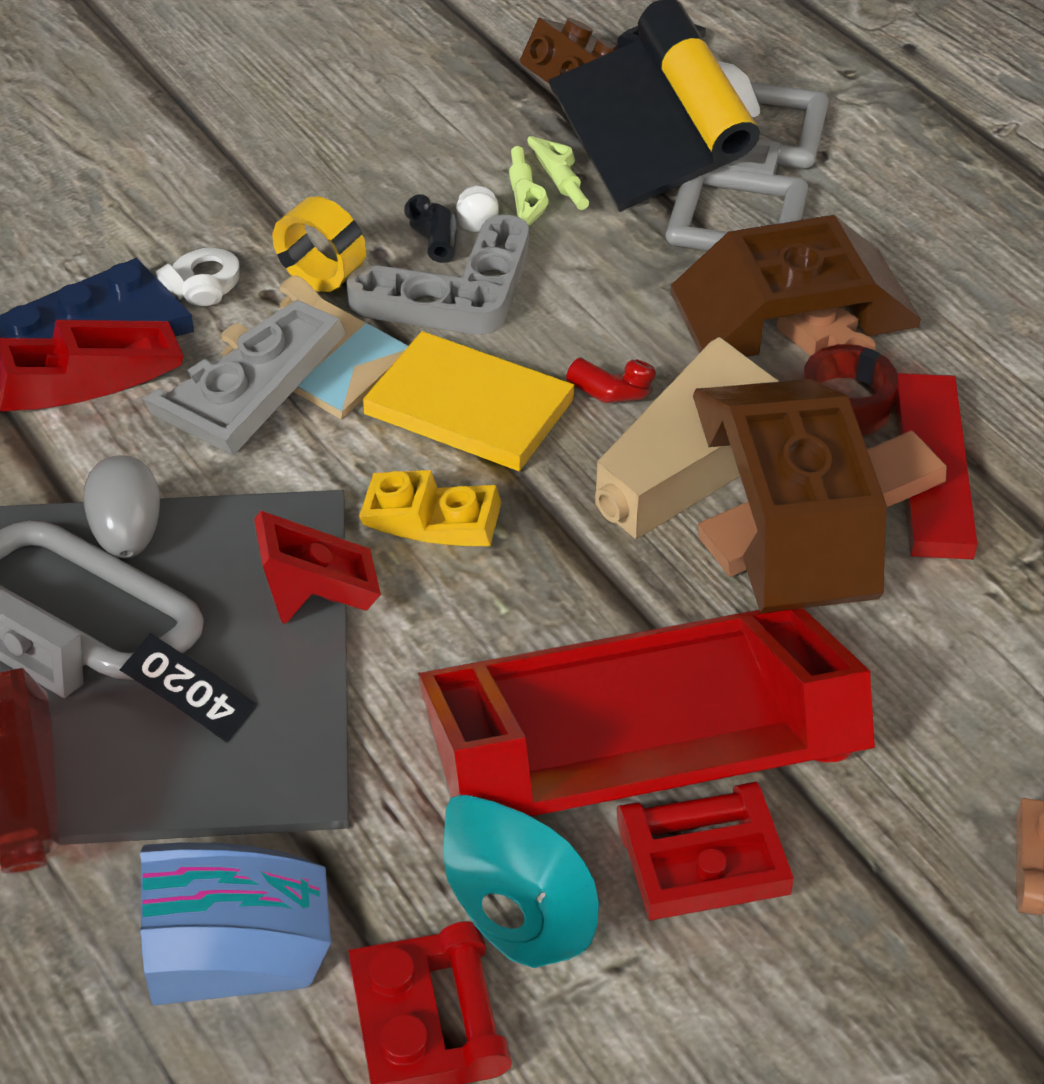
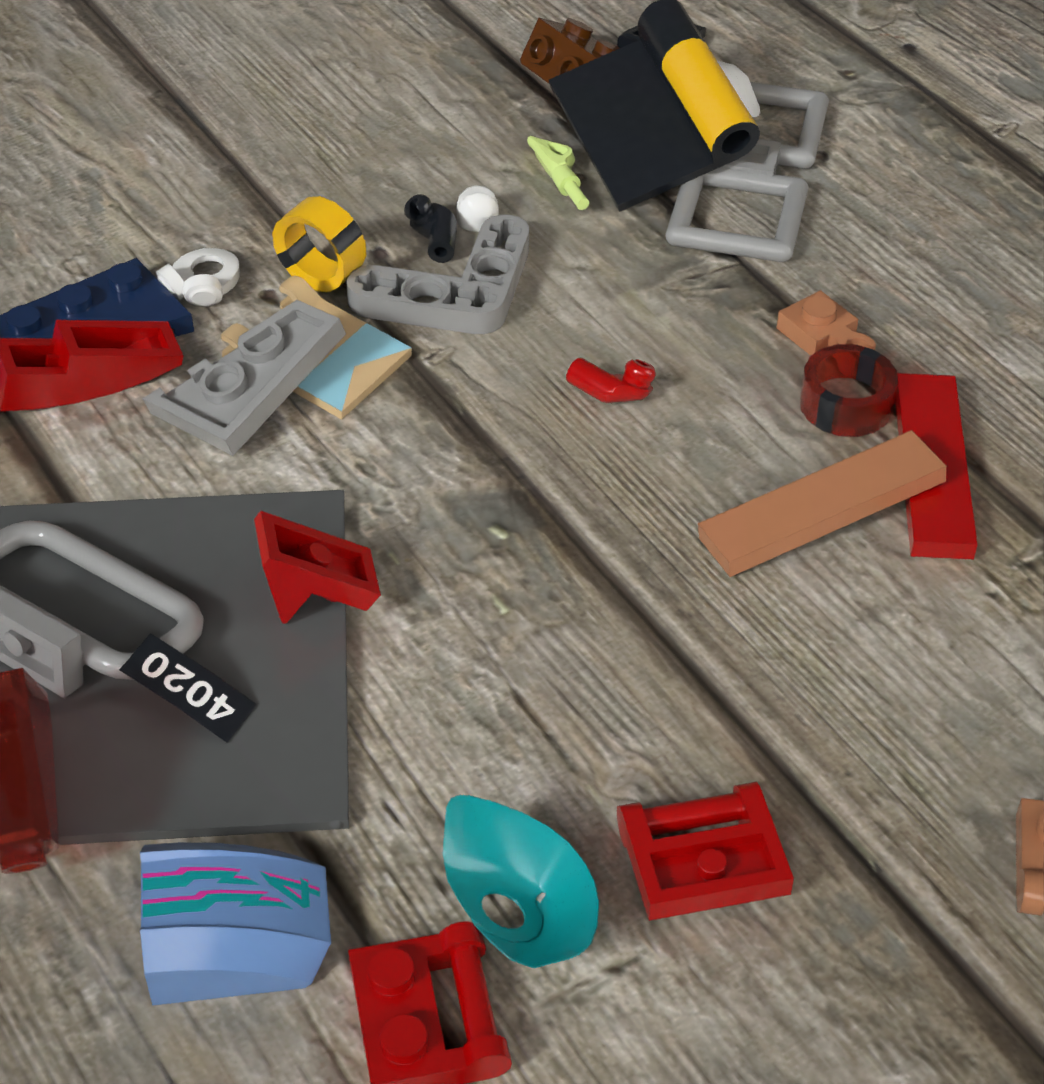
(122, 505): light grey animal -> none
(416, 509): yellow slope -> none
(469, 400): yellow tile -> none
(525, 190): yellowish green hand -> none
(648, 711): red slope -> none
(664, 455): tan slope -> none
(787, 273): reddish brown slope -> none
(807, 491): reddish brown slope -> none

